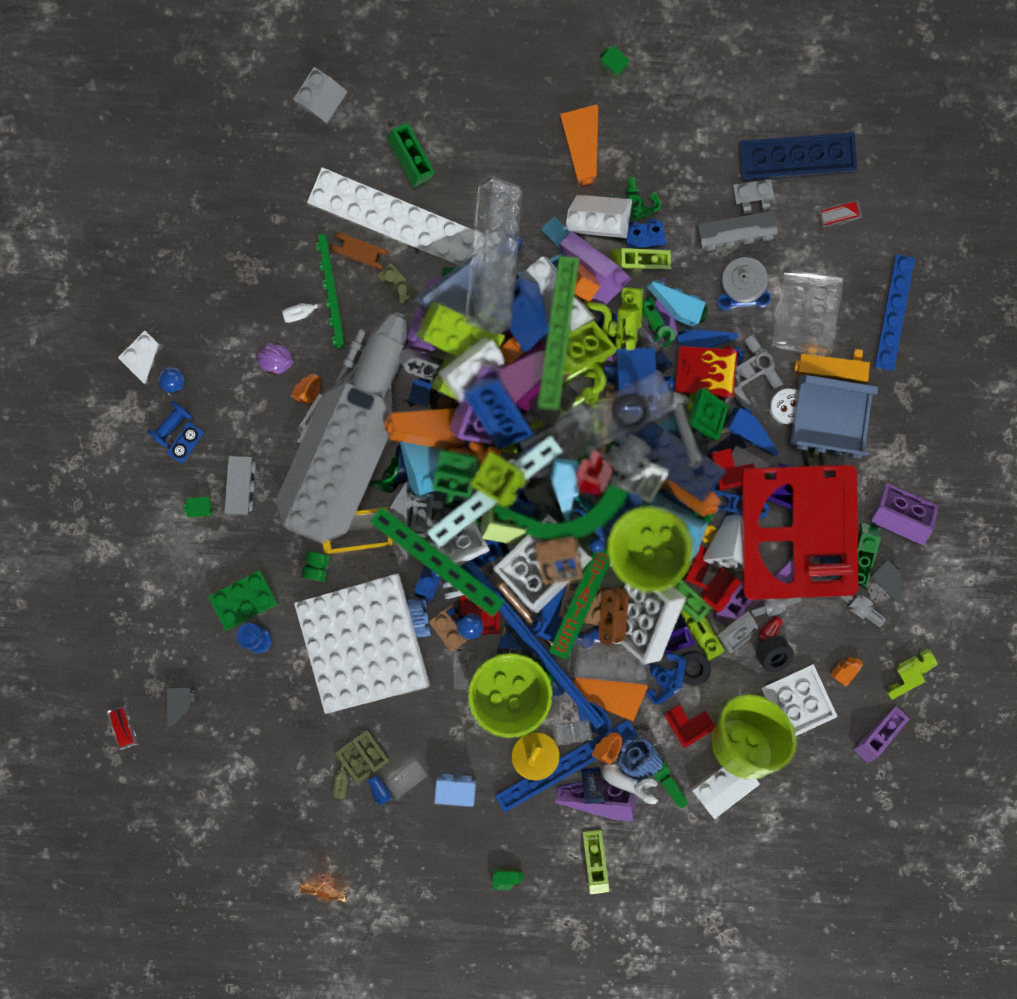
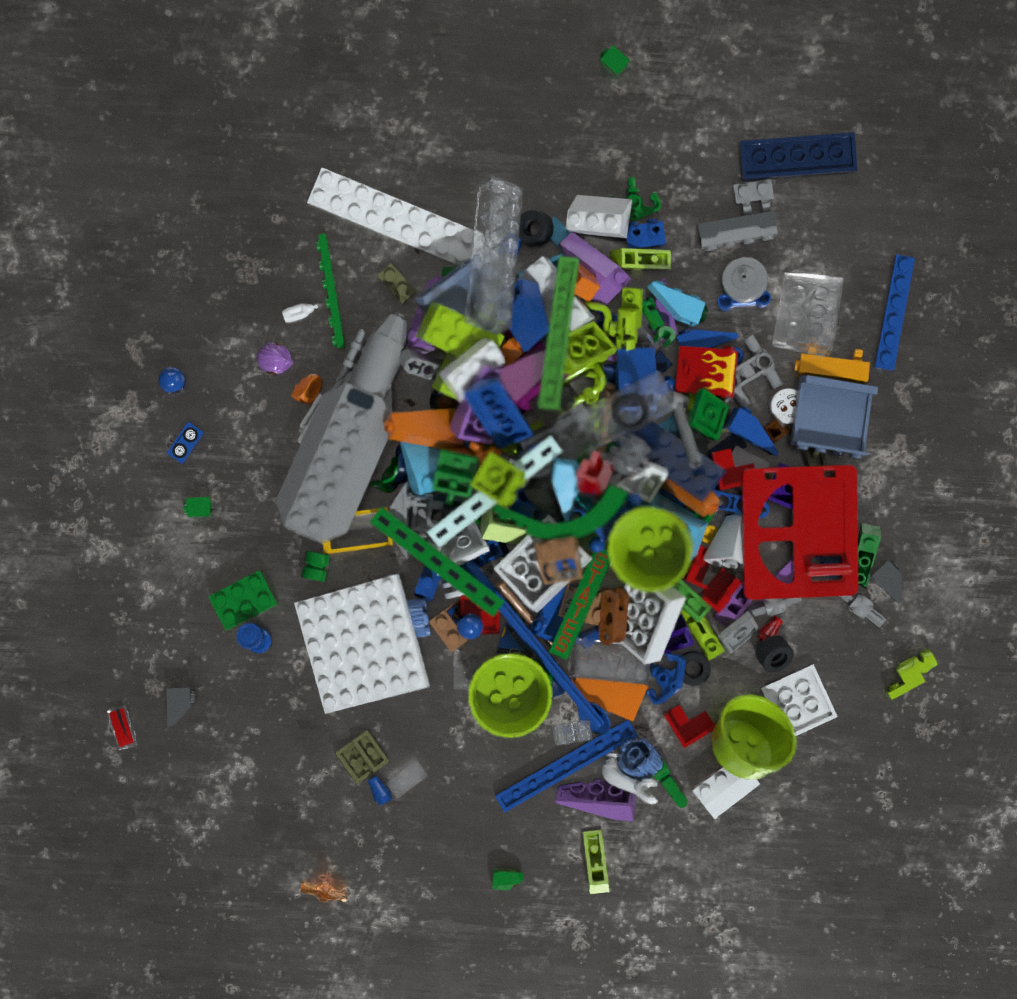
(140, 356): white wing -> none
(169, 424): blue hose -> none
(240, 485): light grey brick -> none
(320, 95): light grey slope -> none
(340, 783): olive piece -> none
(358, 250): dark orange piece -> none
(410, 154): green brick -> none
(420, 392): blue brick -> none
(455, 790): light blue piece -> none
(535, 756): yellow shield -> none
(545, 227): none -> black tyre
(581, 138): orange slope -> none
(592, 785): dark blue tile -> none
(608, 748): orange rock -> none
(776, 430): none -> reddish brown slope
(840, 213): slope -> none
(846, 670): orange rock -> none
(881, 734): medium lavender slope -> none
(905, 514): medium lavender slope -> none

